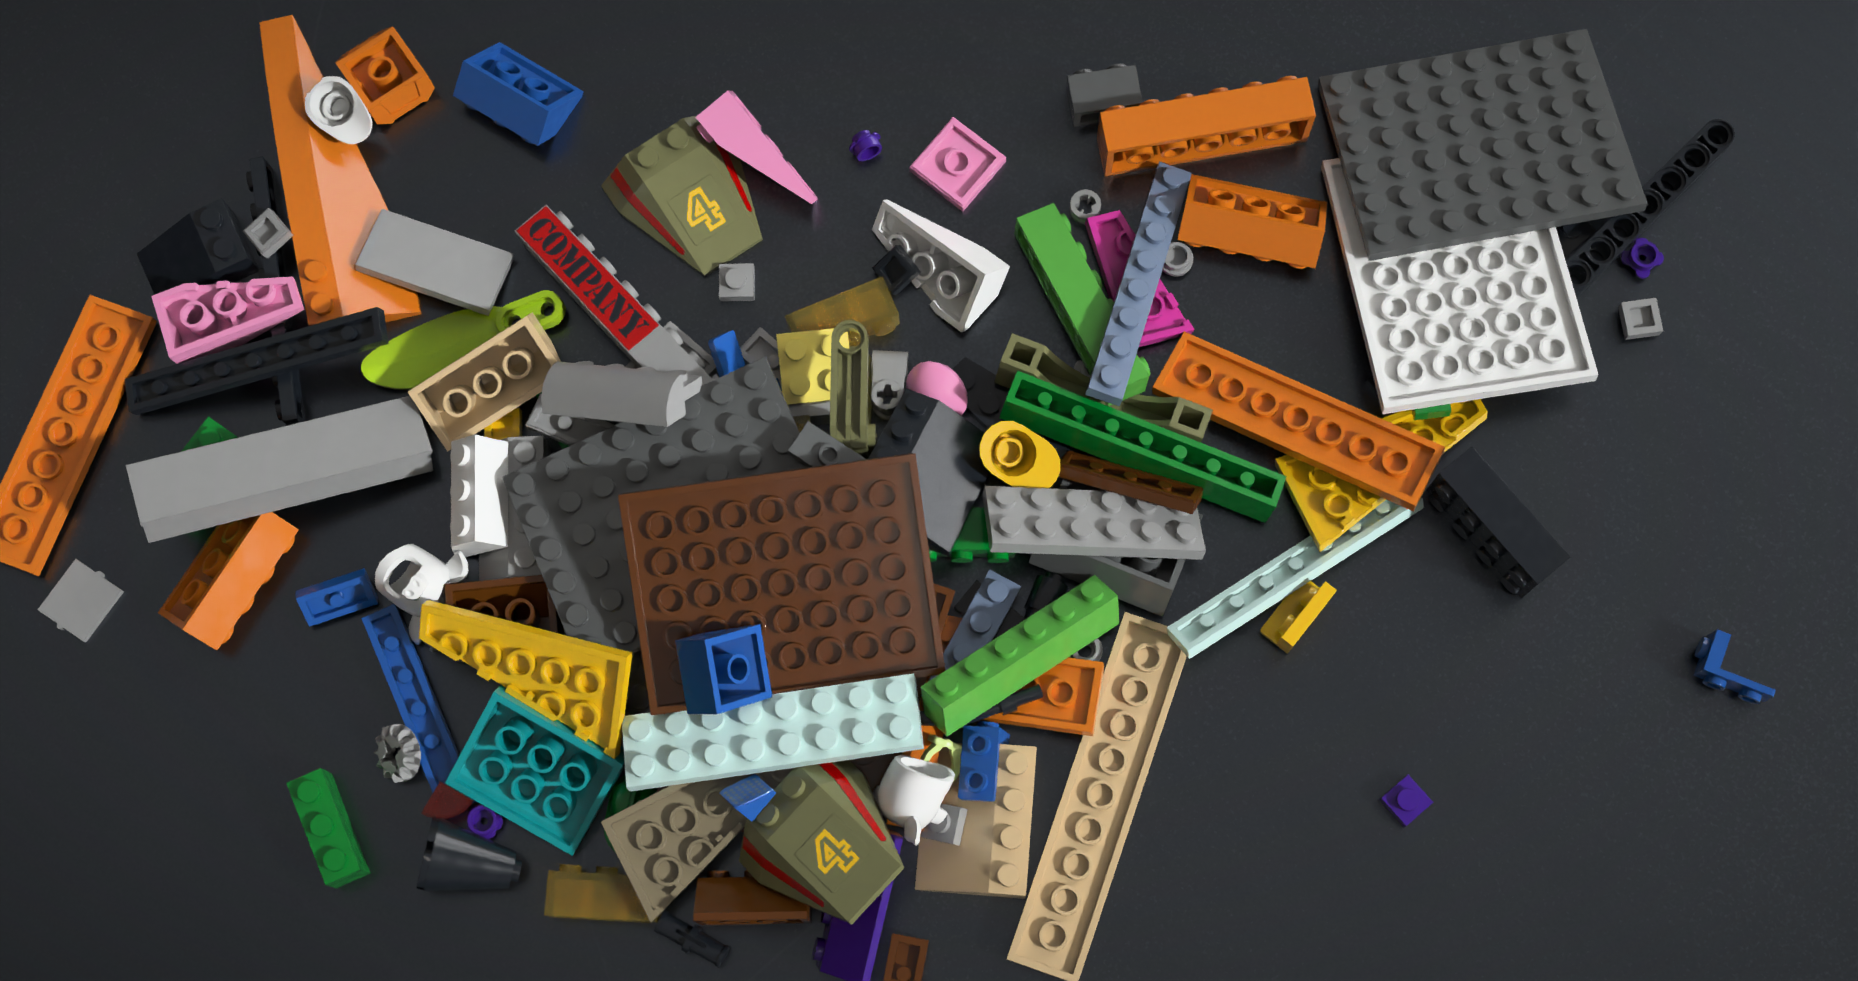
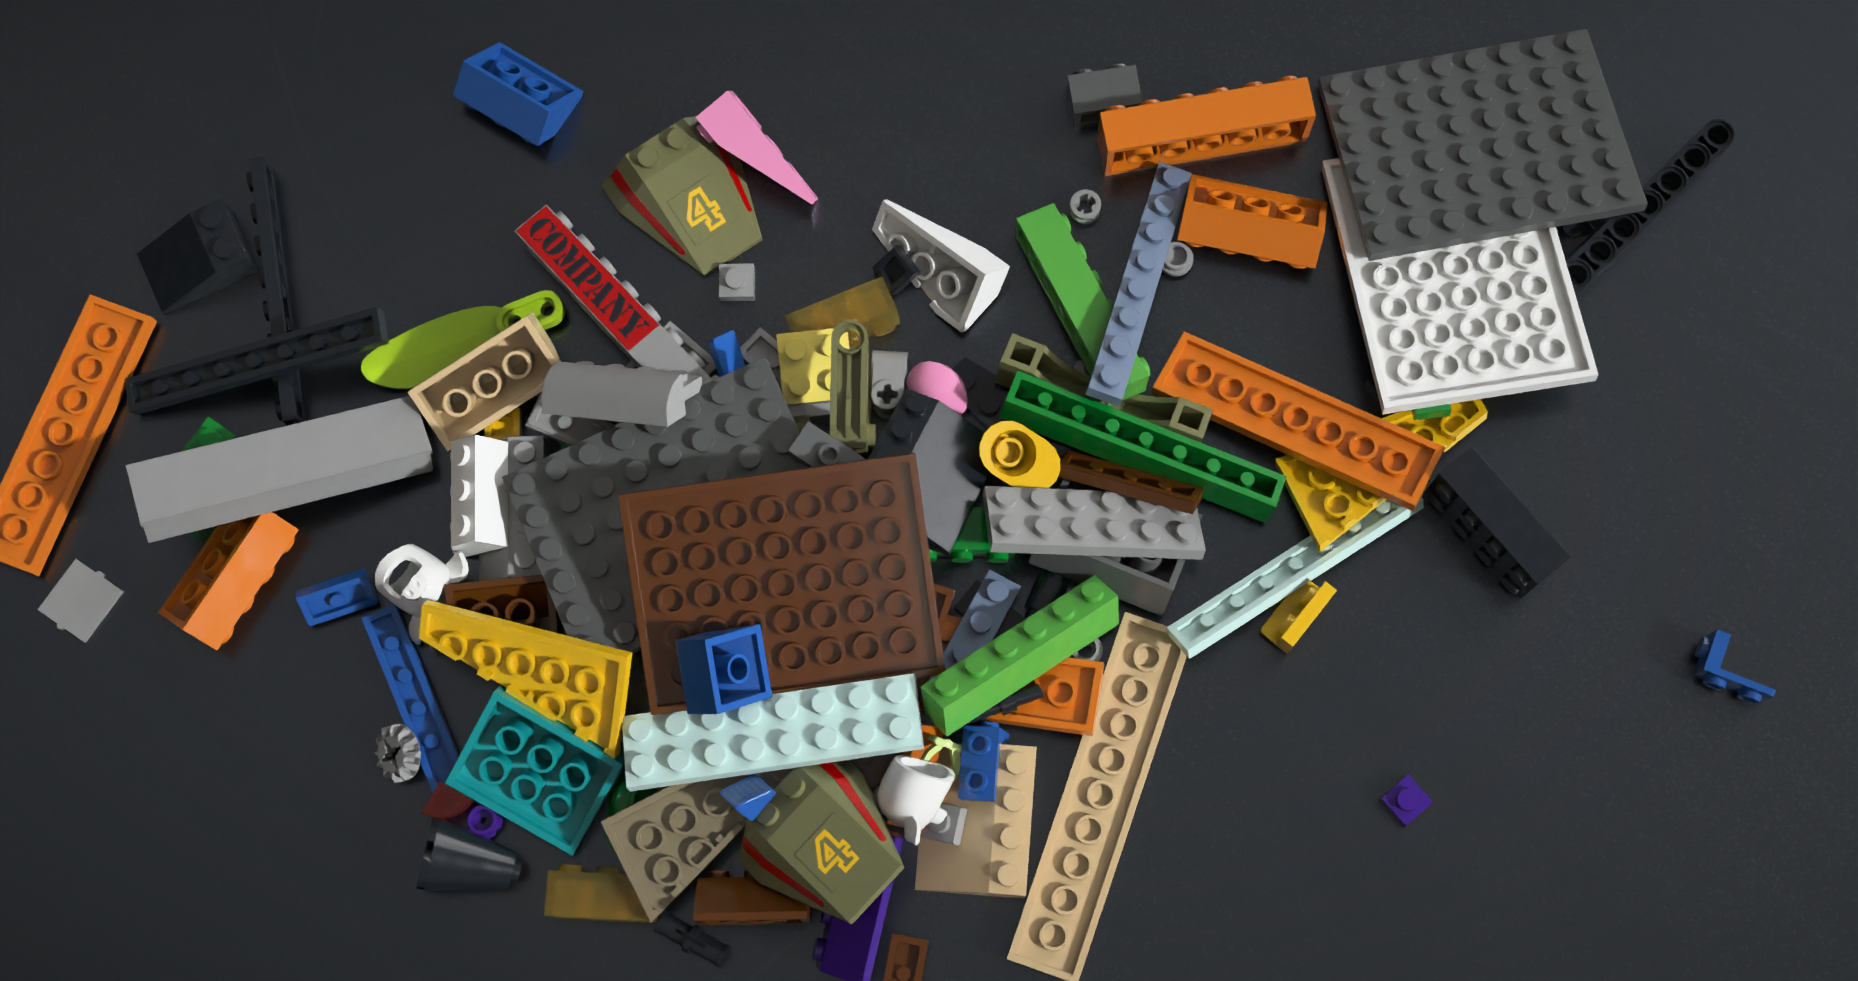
(222, 315): bright pink wedge -> none
(268, 233): light grey tile -> none
(326, 191): orange wedge -> none
(328, 828): green brick -> none
(338, 110): white piece -> none
(386, 76): orange slope -> none
(434, 262): light grey tile -> none
(865, 145): dark purple plate -> none
(957, 164): bright pink tile -> none
(1112, 243): dark pink wing -> none
(1640, 318): light grey plate -> none
(1646, 249): dark purple plate -> none

